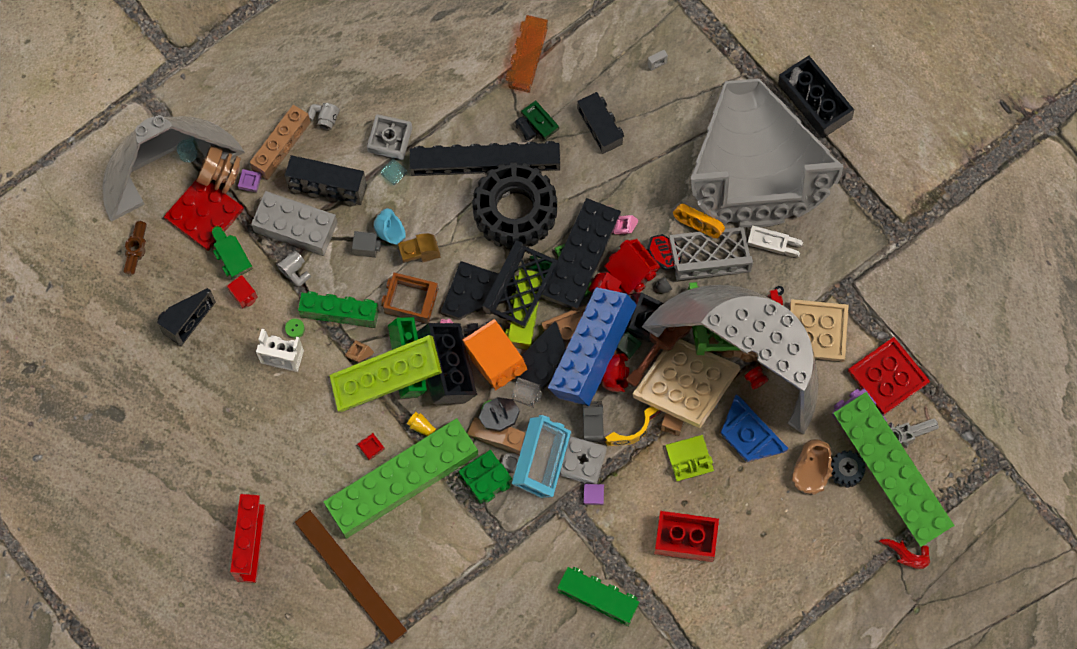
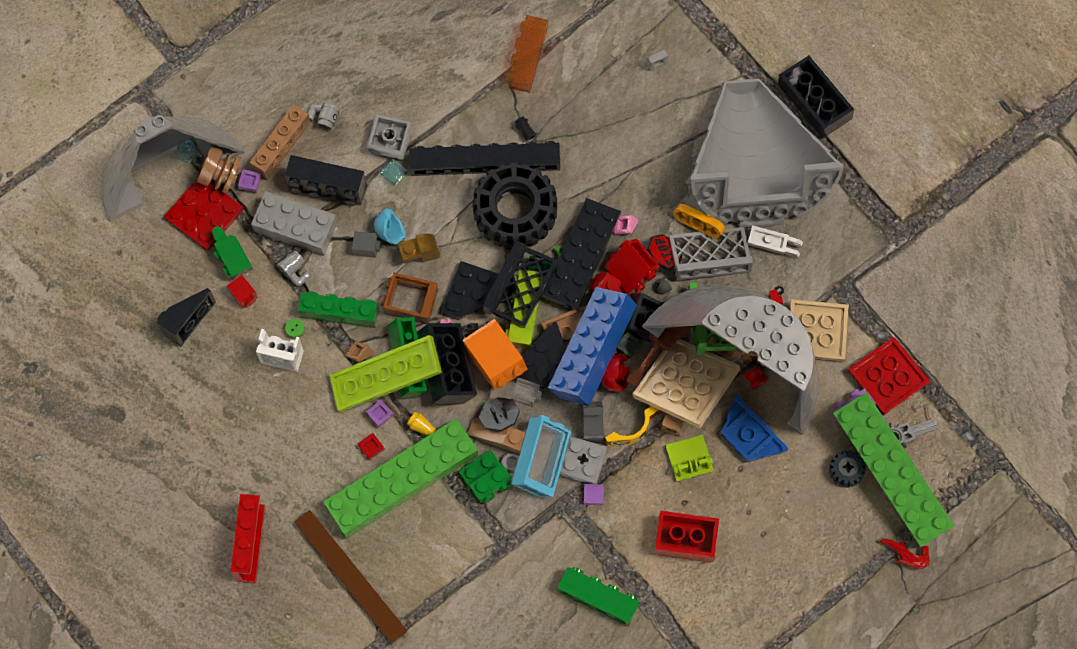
(134, 256): reddish brown axle -> none
(379, 413): none -> medium lavender plate
(540, 120): dark green plate -> none
(600, 122): black brick -> none
(813, 474): medium nougat piece -> none

